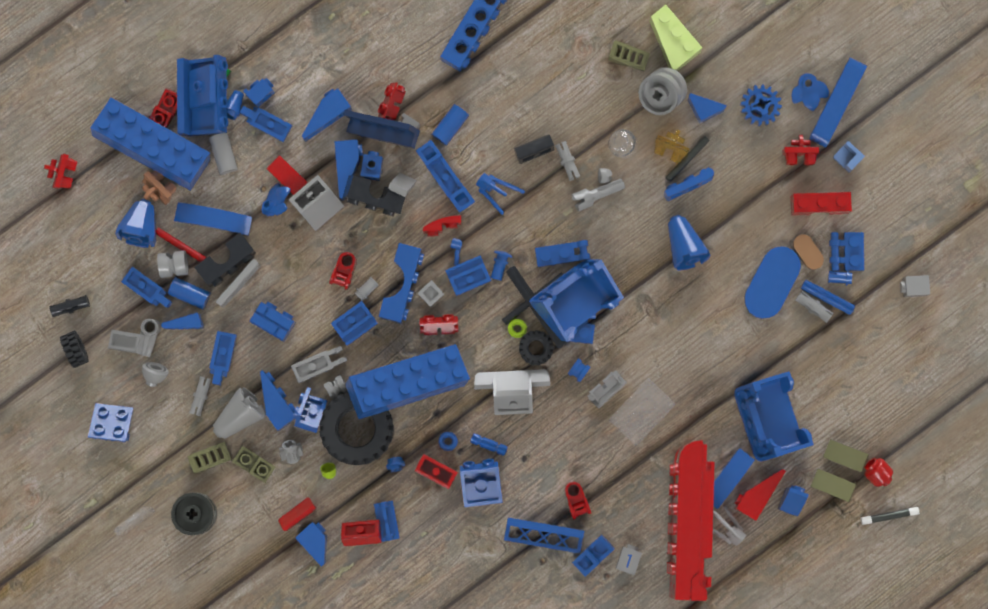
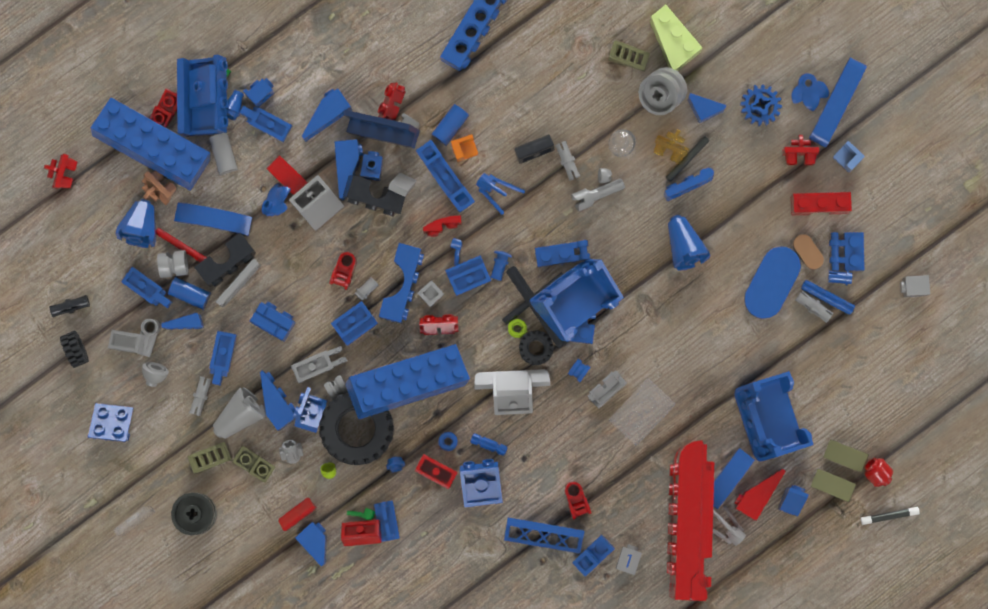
(368, 514): none -> green hand
(464, 148): none -> orange panel

